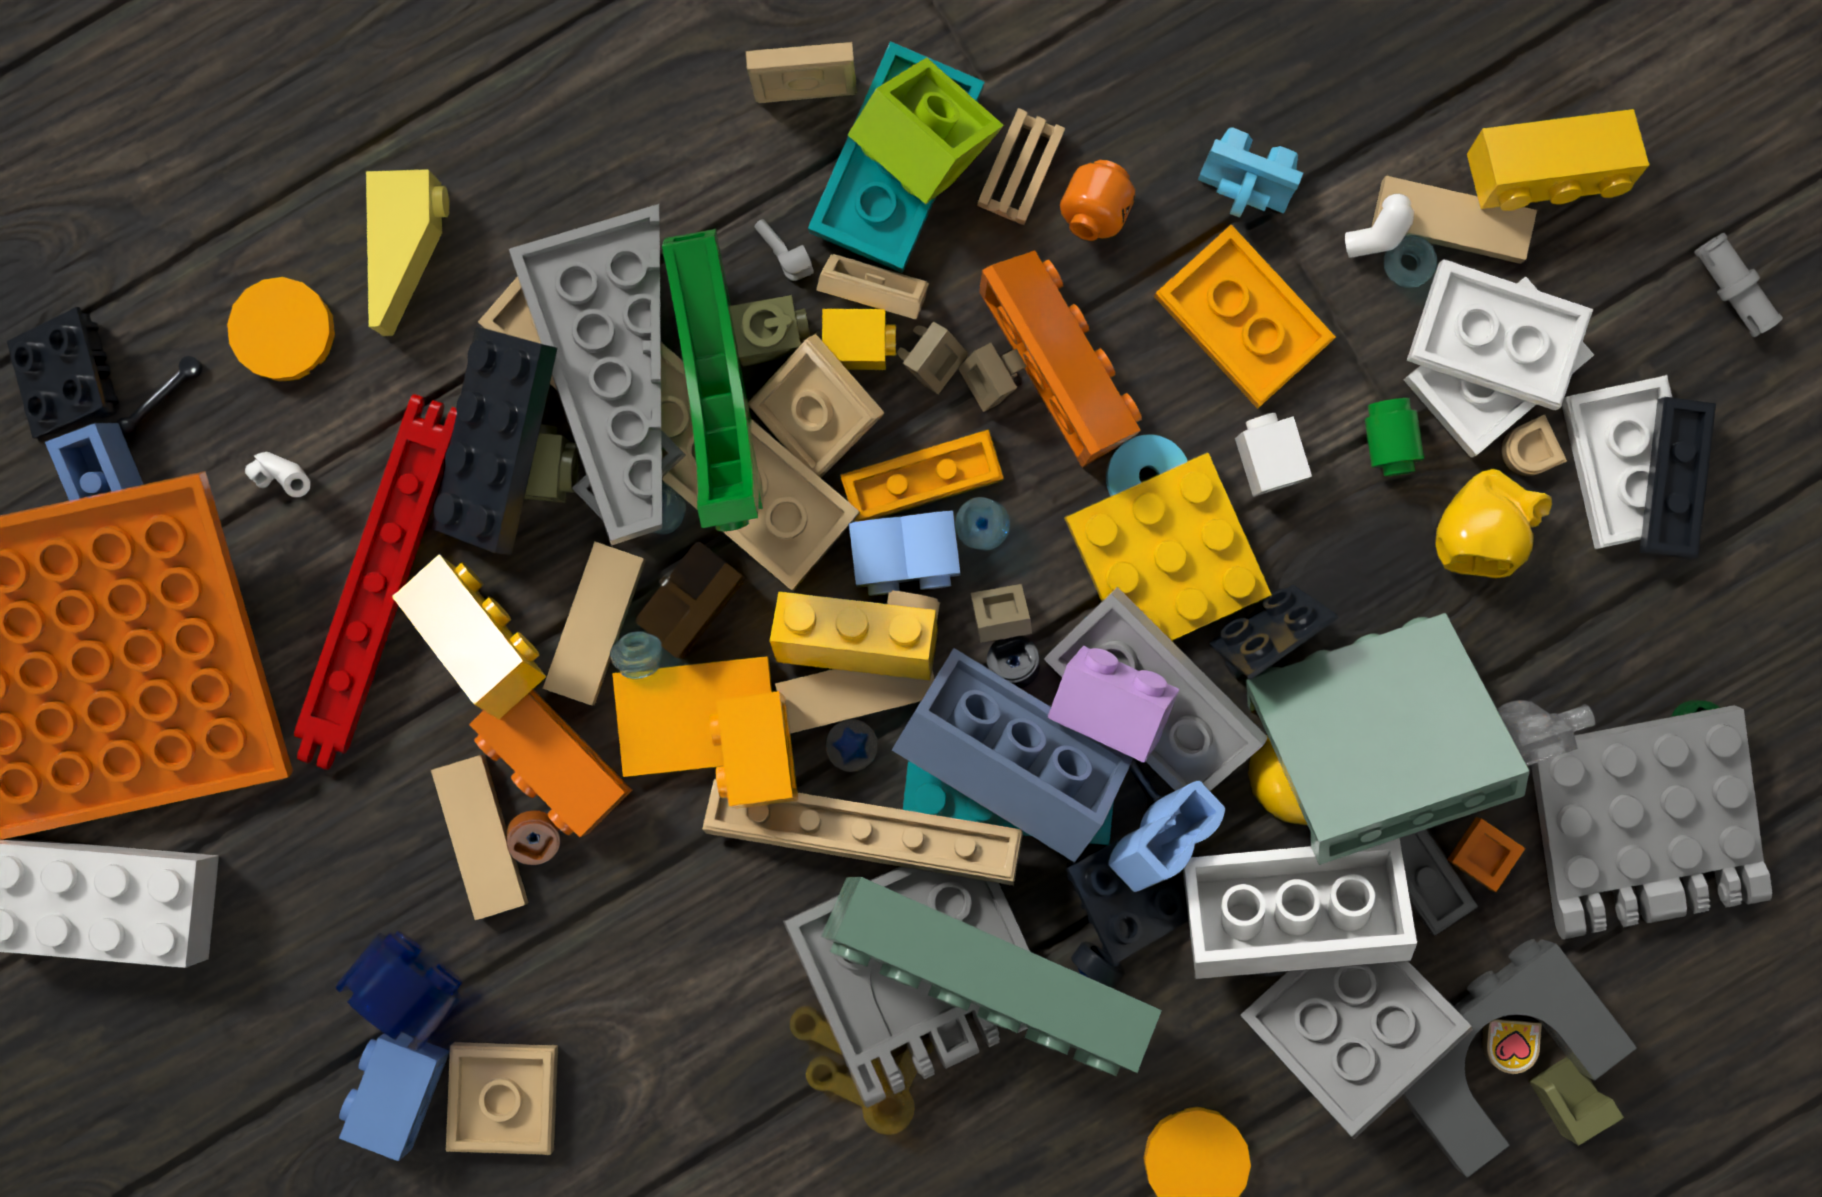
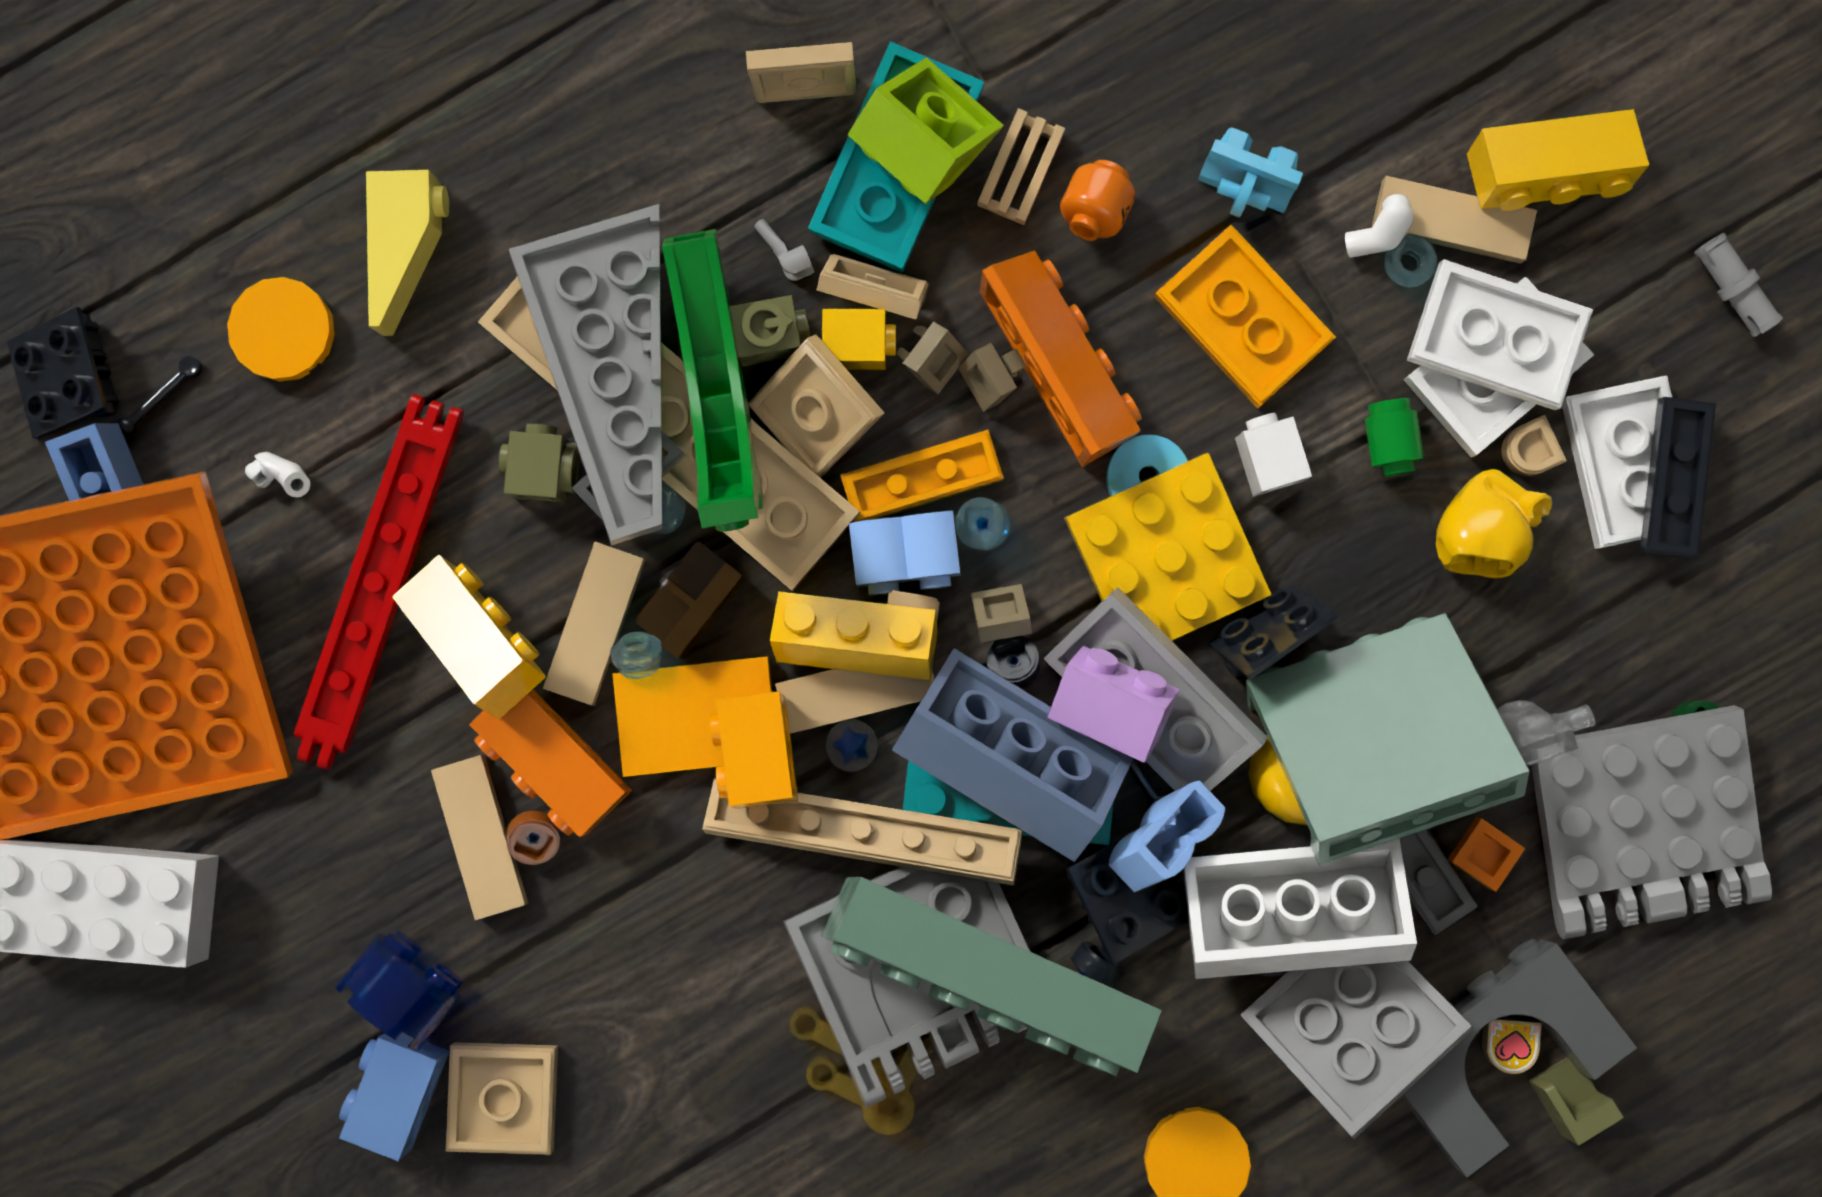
(494, 439): black plate -> none

